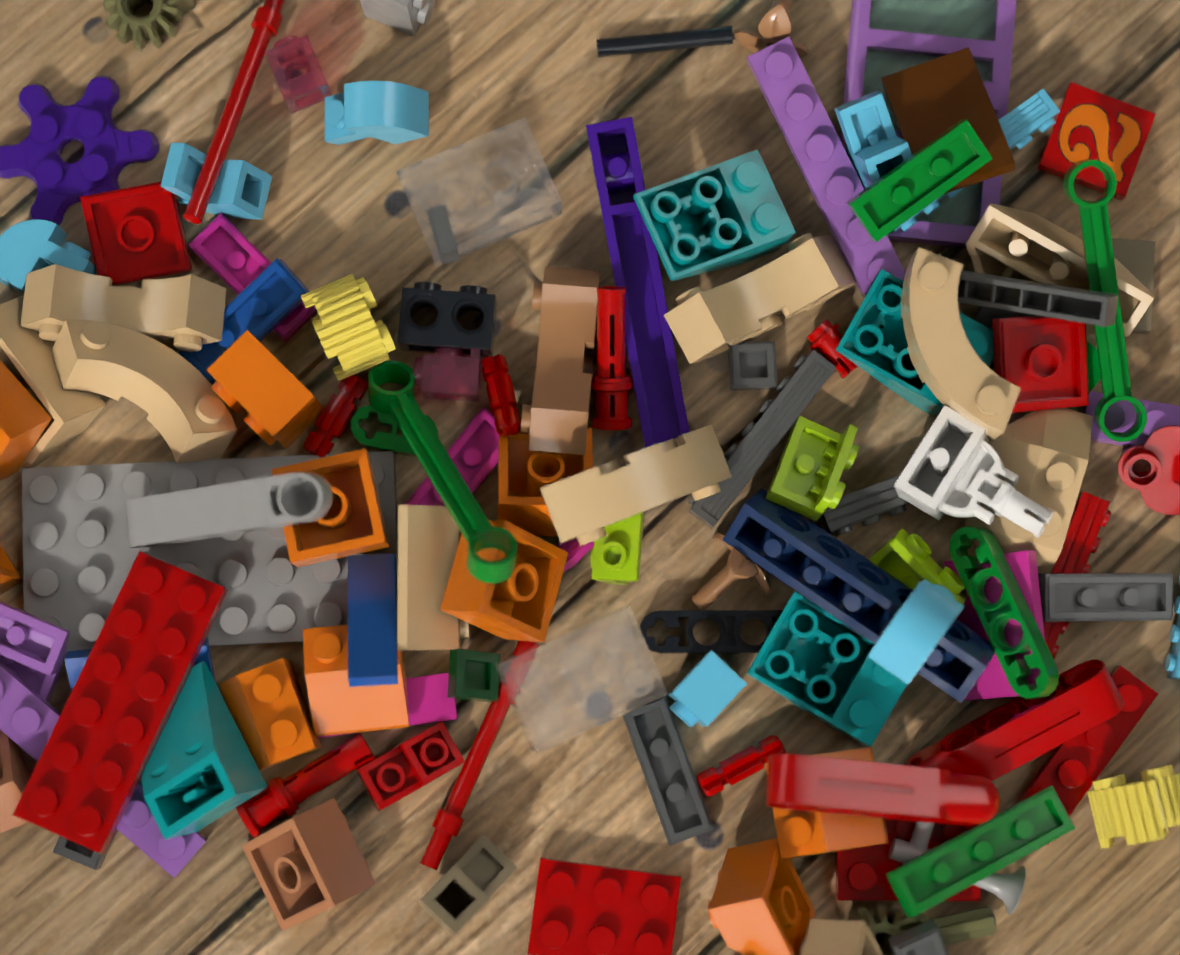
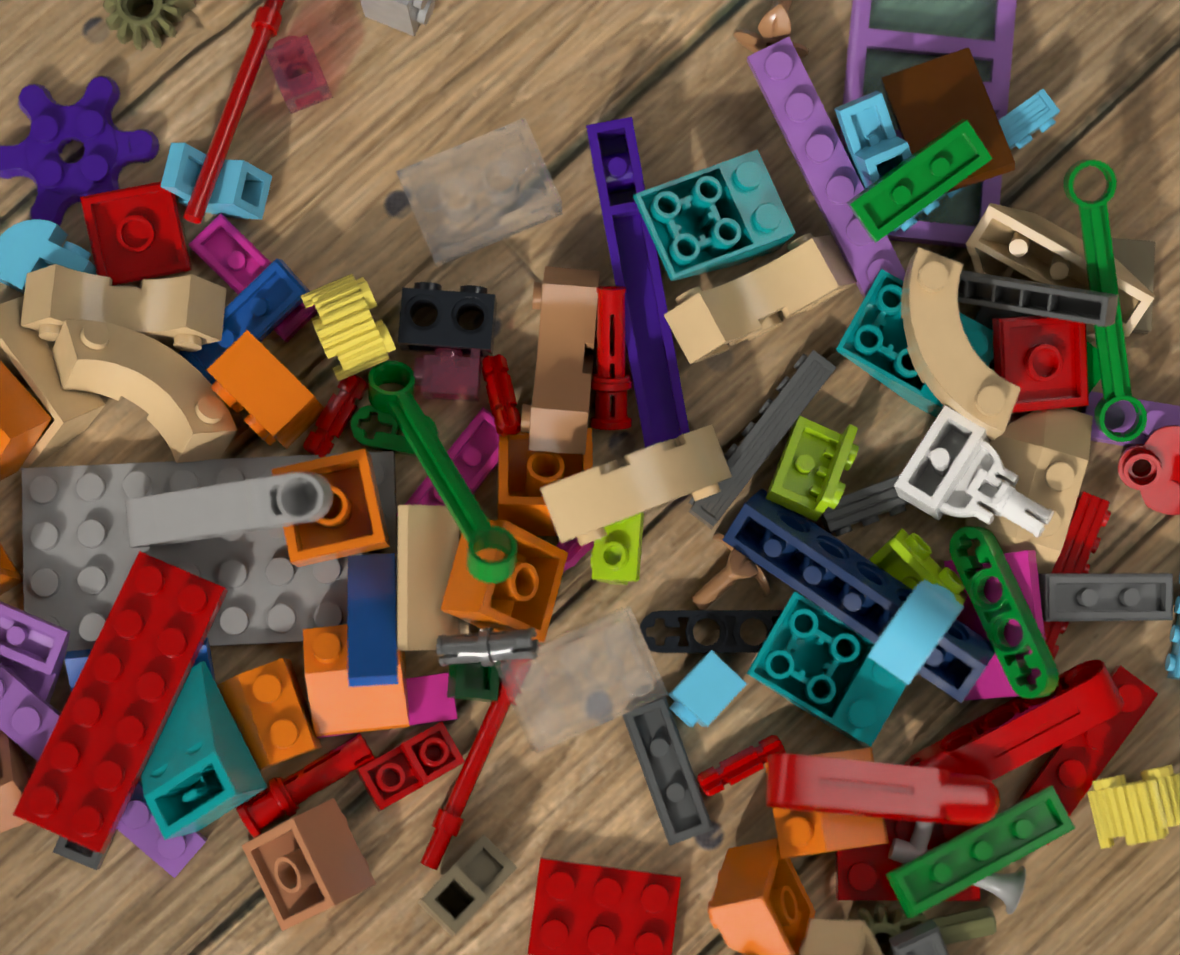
(377, 110): medium azure brick -> none
(443, 234): dark grey tile -> none
(487, 646): none -> dark grey pin
(664, 41): black bar -> none
(752, 366): dark grey tile -> none
(826, 340): red pin -> none
(1100, 130): tile -> none

